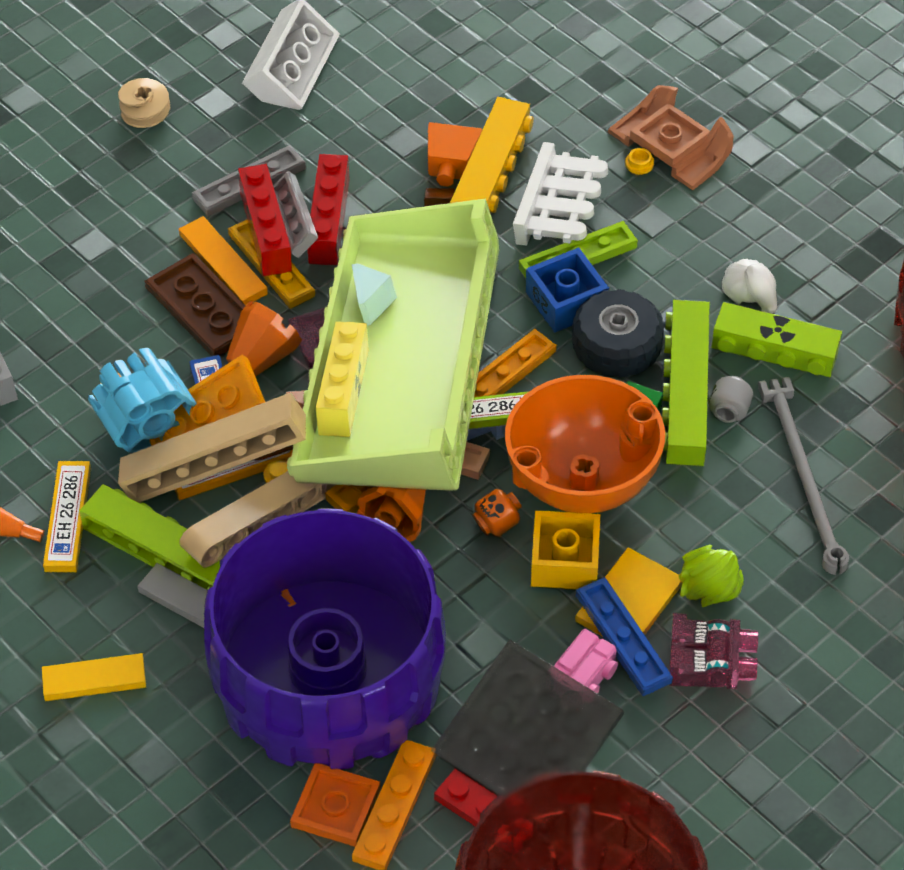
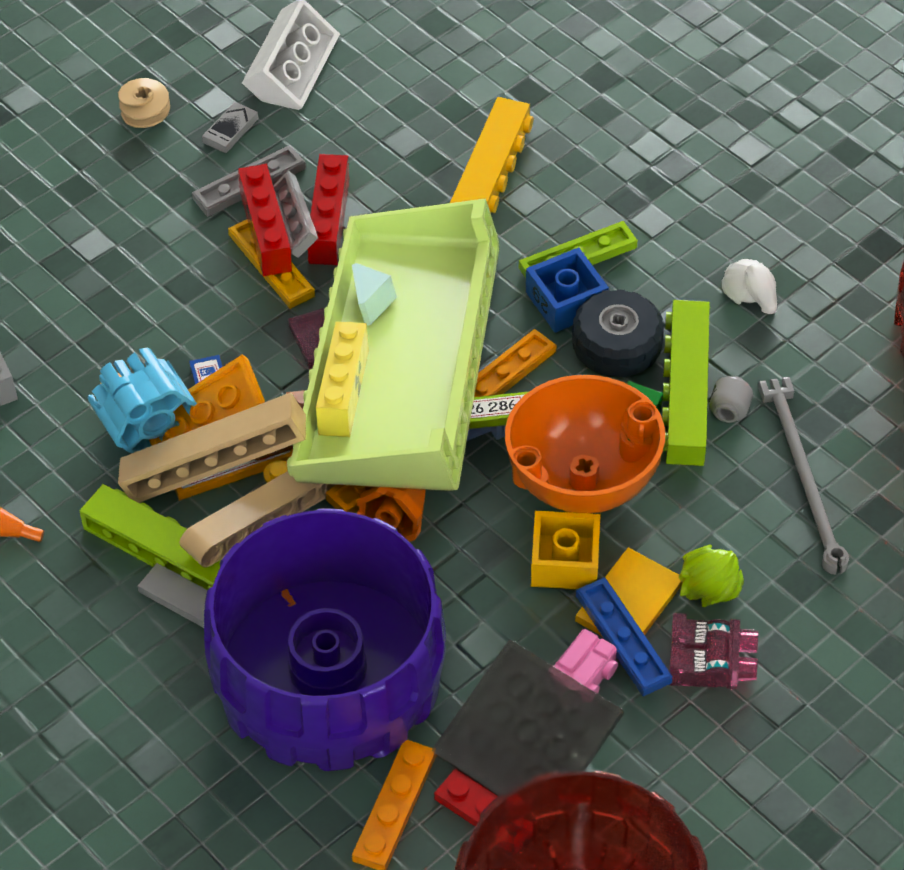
(65, 520): tile -> none
(93, 677): yellow tile -> none
(198, 302): reddish brown tile -> none
(223, 260): light orange tile -> none
(230, 127): none -> light grey tile
(262, 337): orange cone -> none
(335, 804): orange tile -> none
(437, 196): reddish brown slope -> none
(450, 150): orange torso -> none
(474, 460): light nougat tile -> none
(497, 512): orange head -> none
(542, 182): white fence -> none
(639, 161): yellow plate -> none
(675, 137): nougat piece -> none
(776, 339): lime brick -> none

